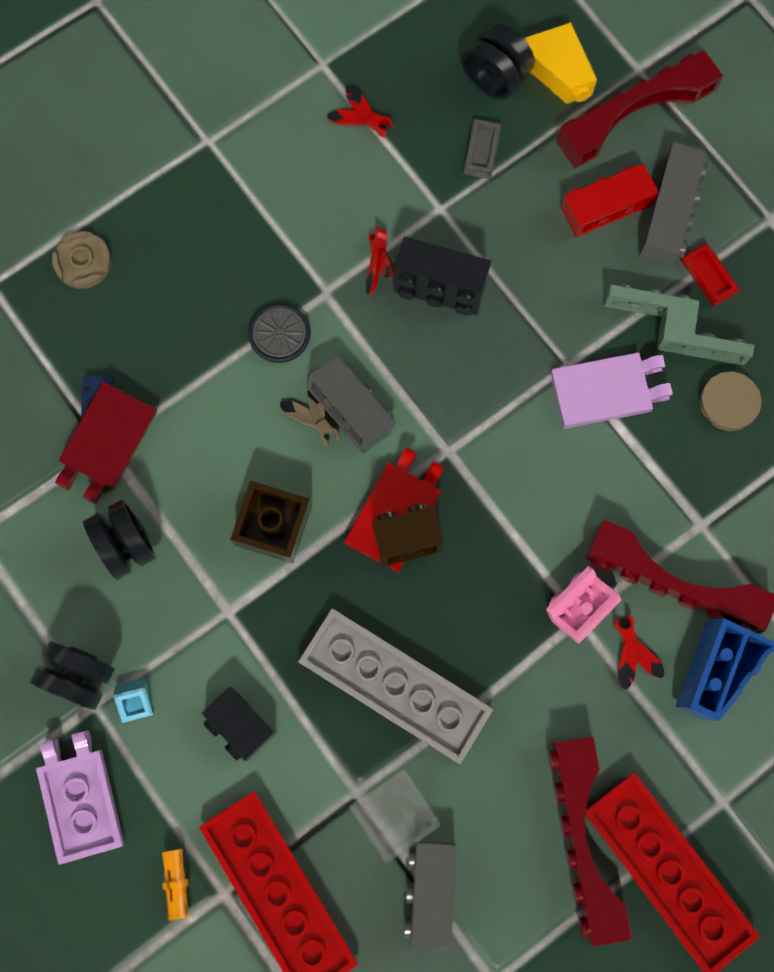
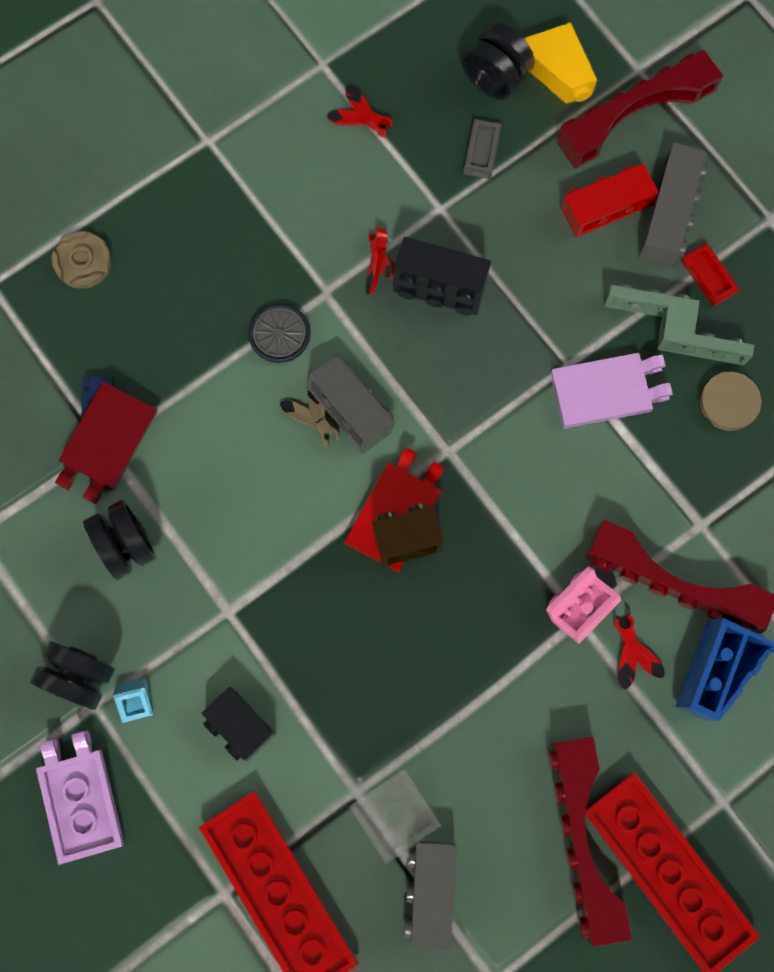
(175, 884): light orange pin -> none
(271, 522): dark brown brick -> none
(396, 686): light grey plate -> none

